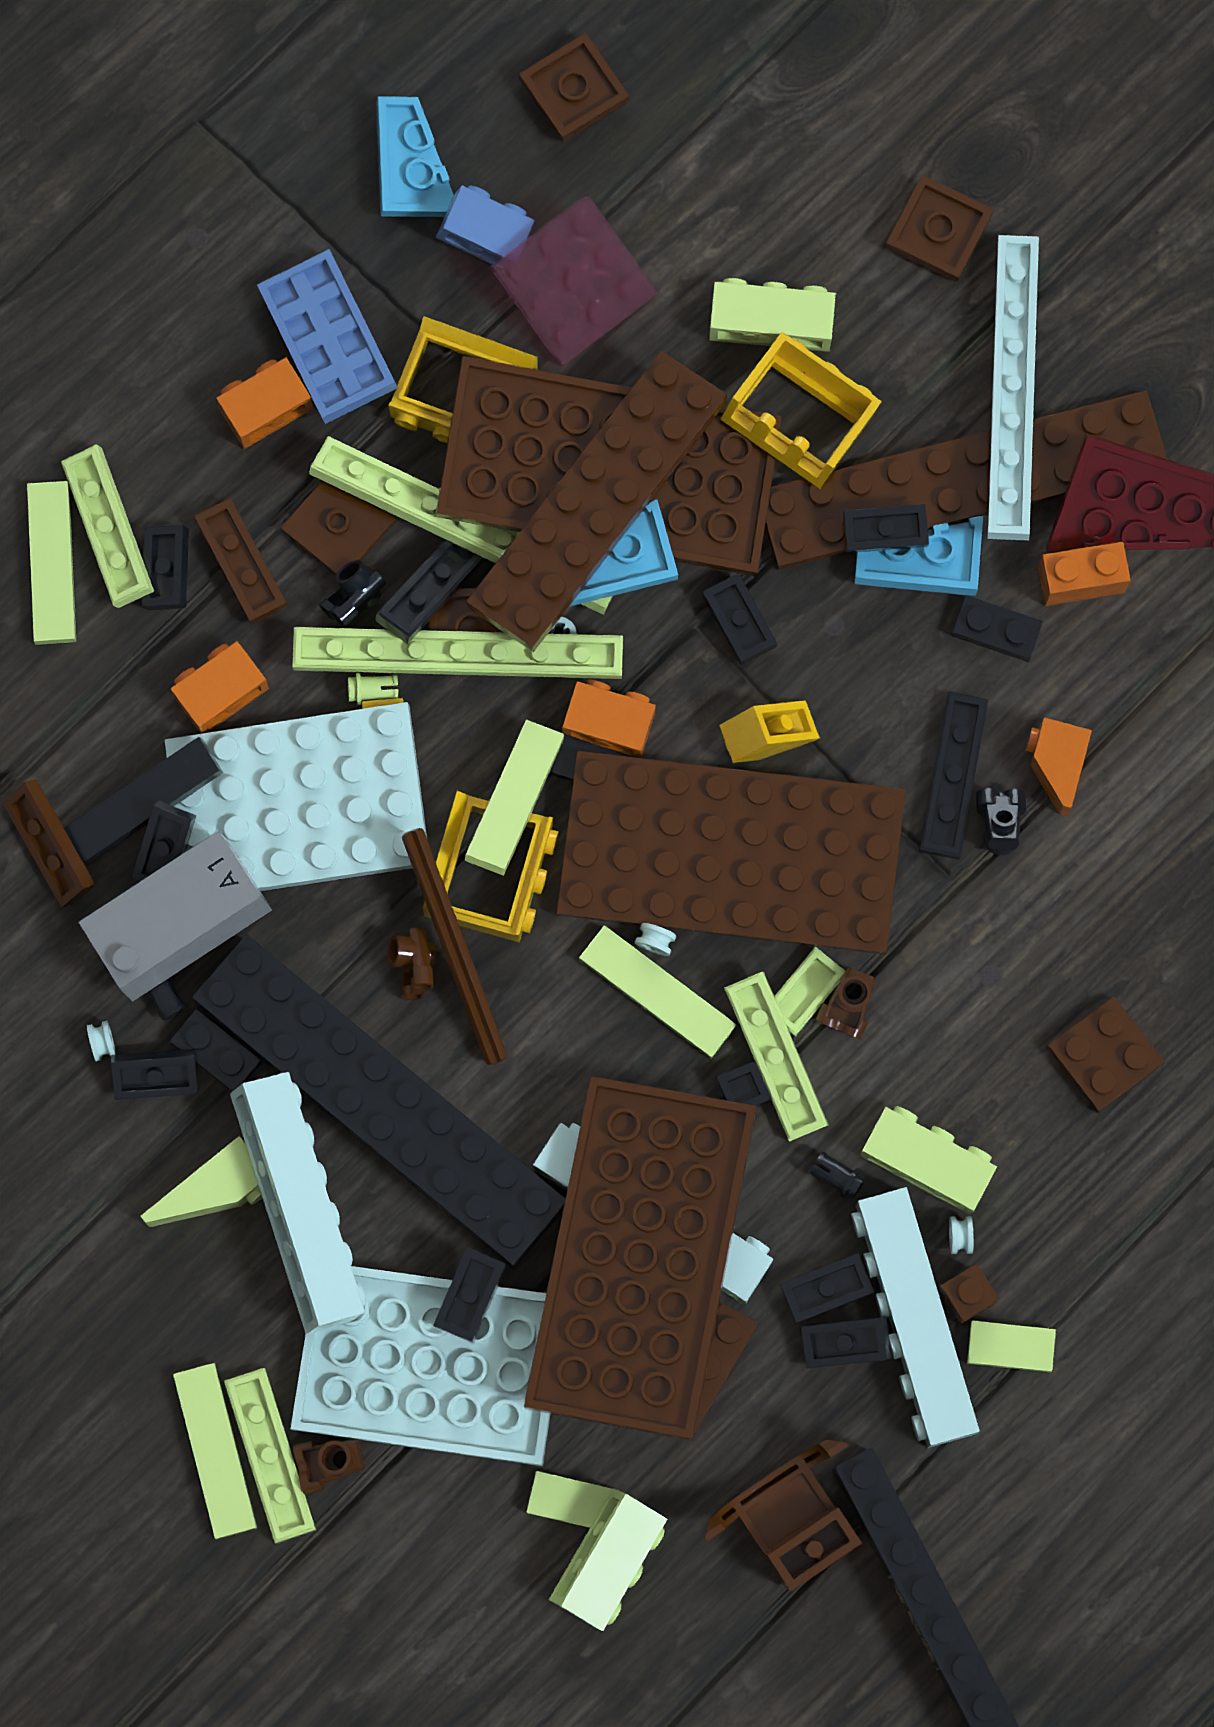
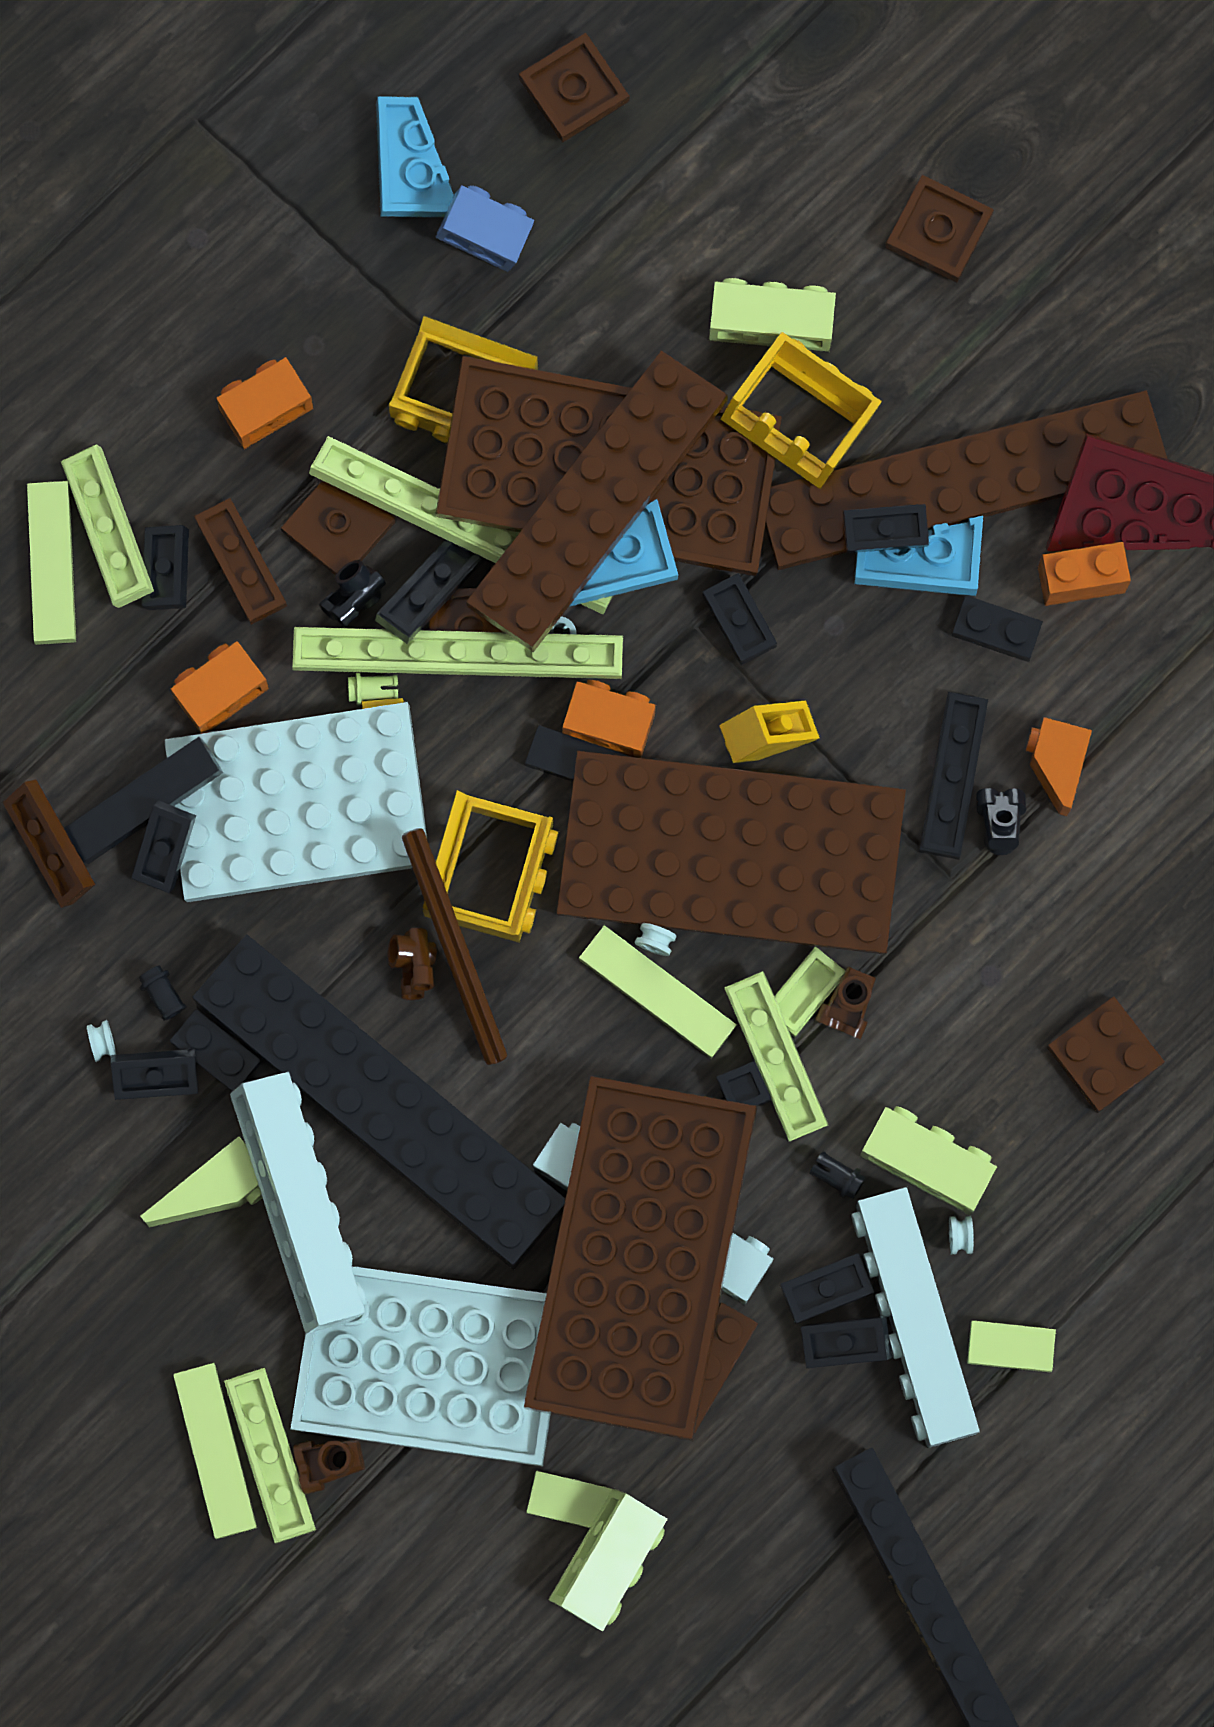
(175, 916): light grey brick -> none
(327, 336): medium blue plate -> none
(470, 1295): black plate -> none
(514, 797): yellowish green tile -> none
(573, 280): clear pink plate -> none
(792, 1518): reddish brown piece -> none
(968, 1294): reddish brown brick -> none
(1013, 388): light aqua plate -> none

